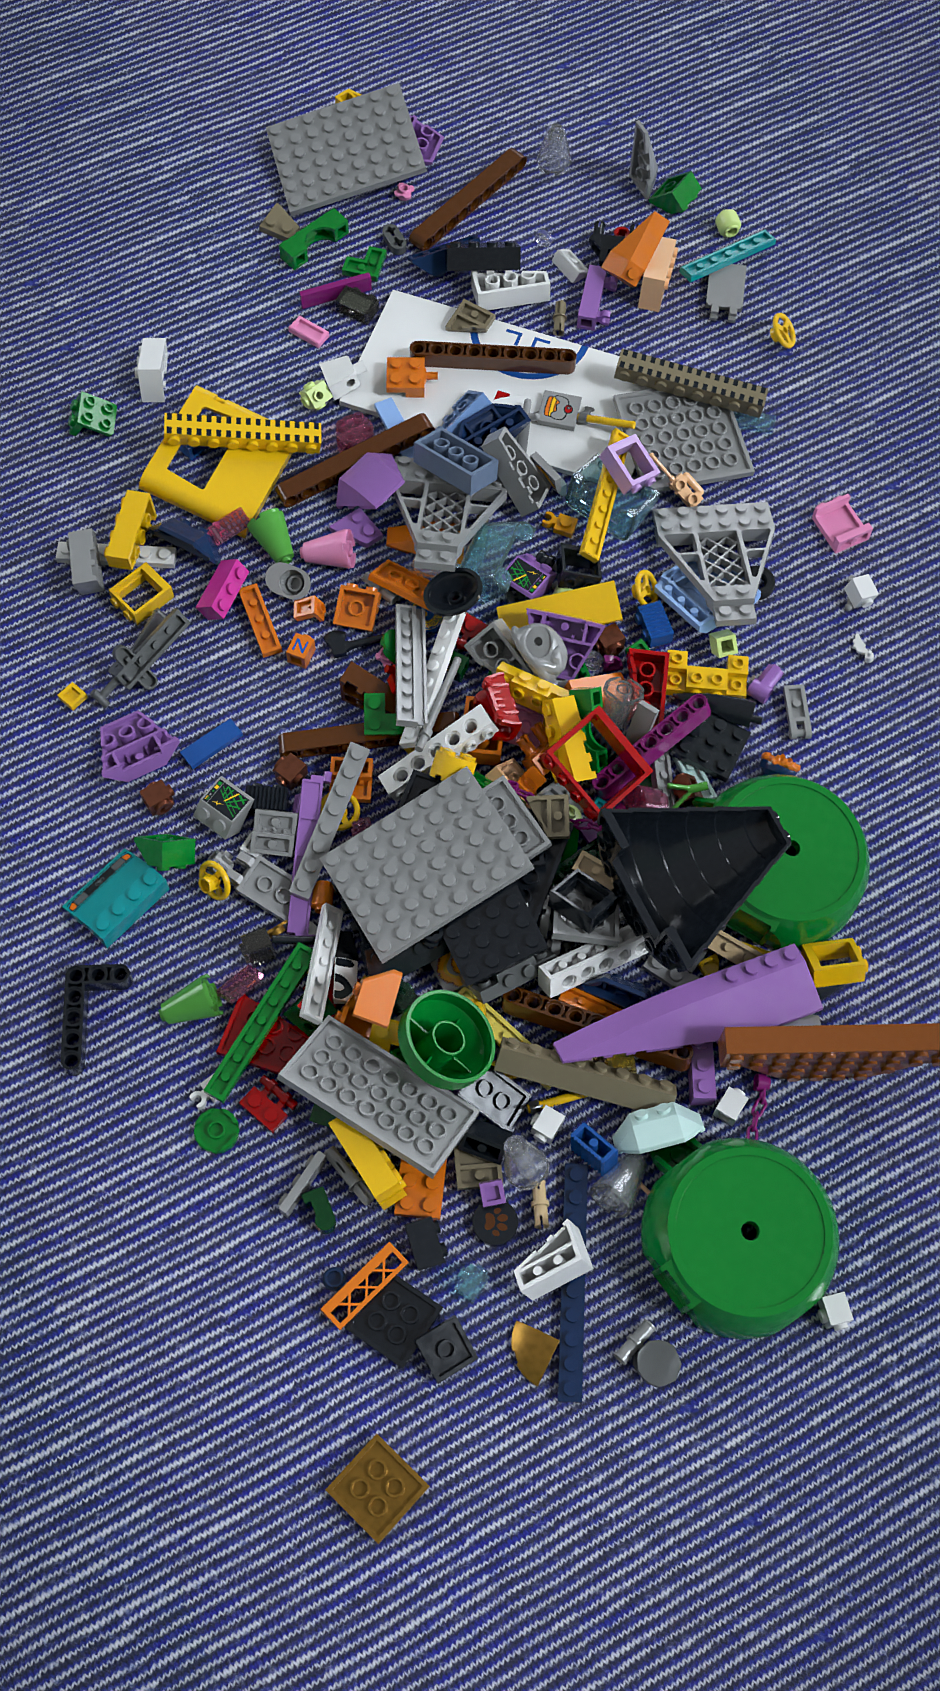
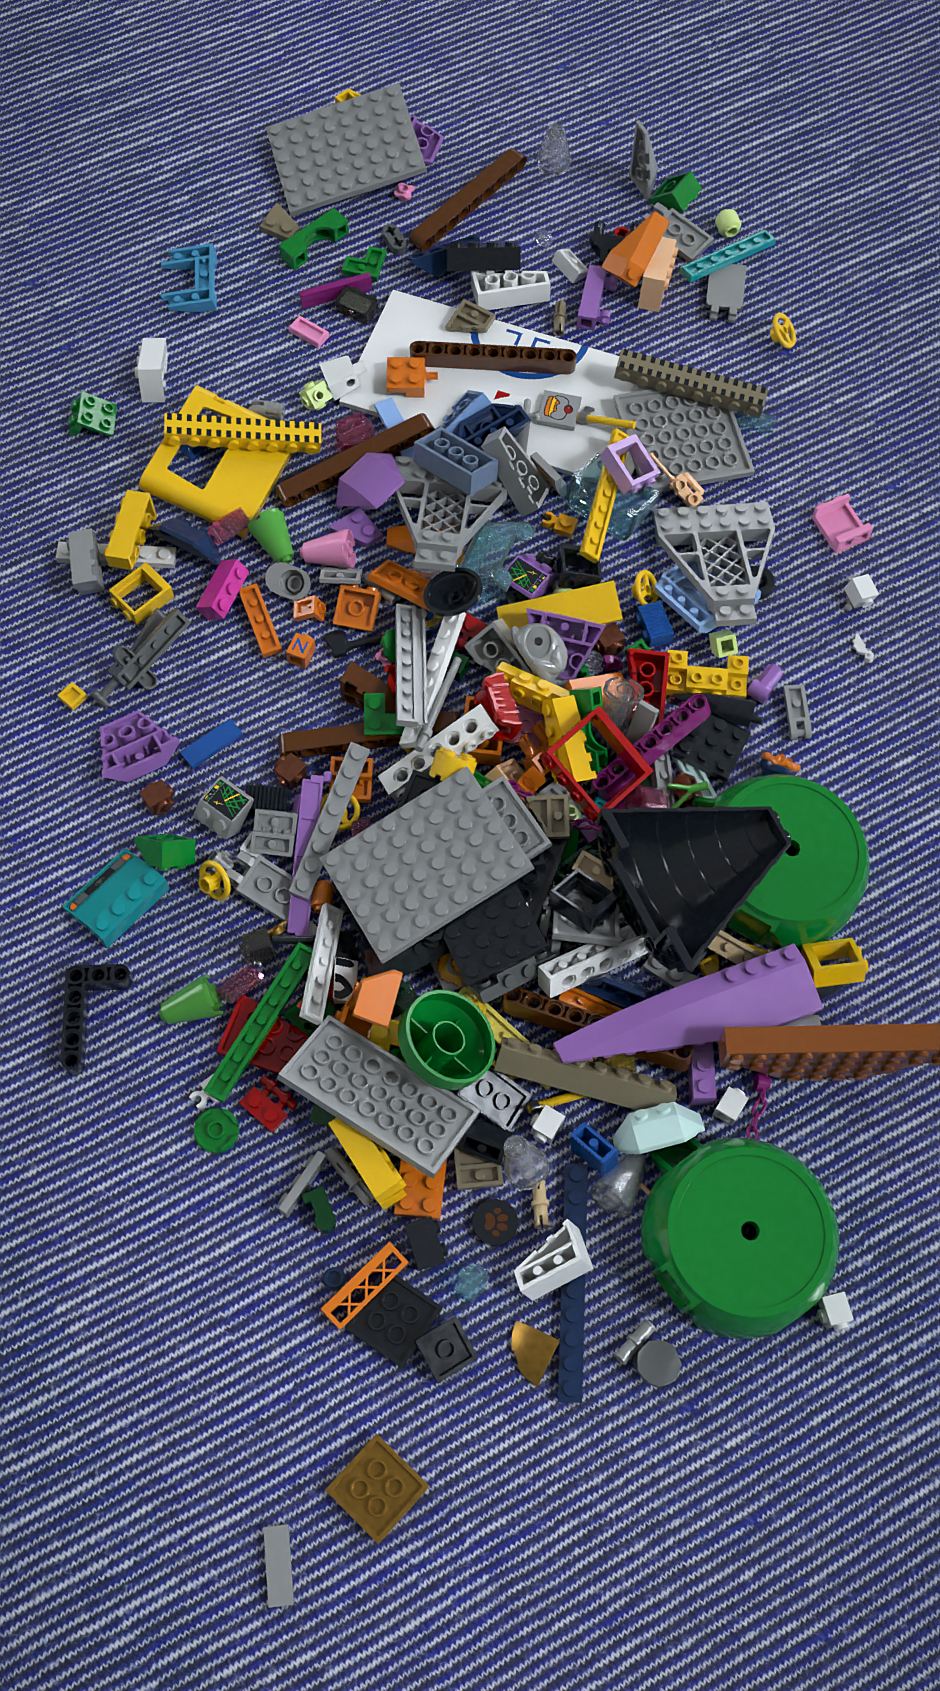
(202, 259): none -> dark azure wedge
(268, 409): none -> light grey hinge
(278, 1566): none -> light grey tile
(341, 575): none -> light grey slope
(492, 1192): medium lavender plate -> none
(690, 238): none -> light grey tile

